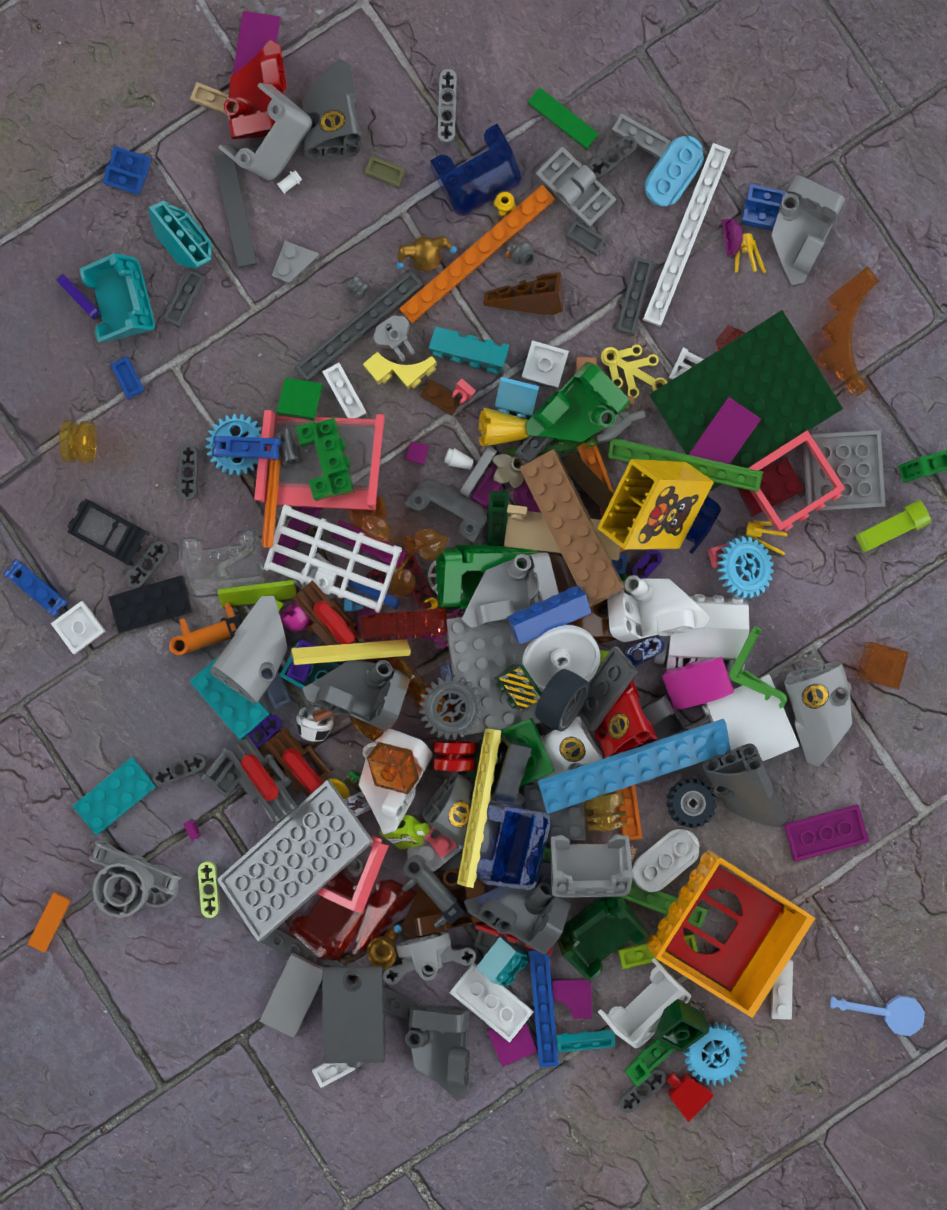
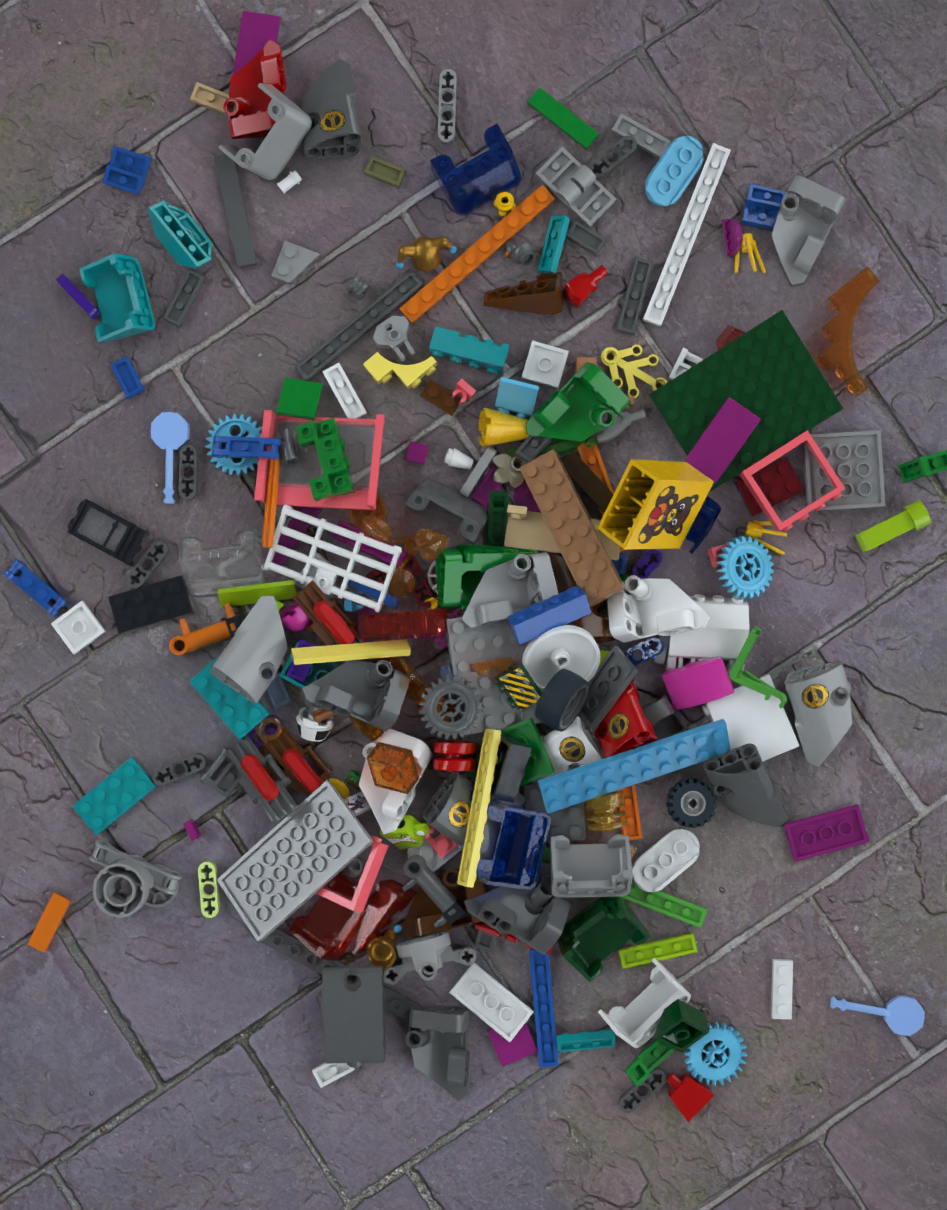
(78, 441): clear yellow wheel -> none
(169, 432): none -> light blue piece
(264, 738): none -> clear orange piece
(292, 995): light grey tile -> none
(498, 664): none -> clear orange plate
(503, 962): teal slope -> none
(553, 244): none -> teal plate
(574, 994): magenta tile -> none
(582, 286): none -> red piece
(716, 471): bright green tile -> none
(754, 949): door -> none
(882, 665): clear orange brick -> none

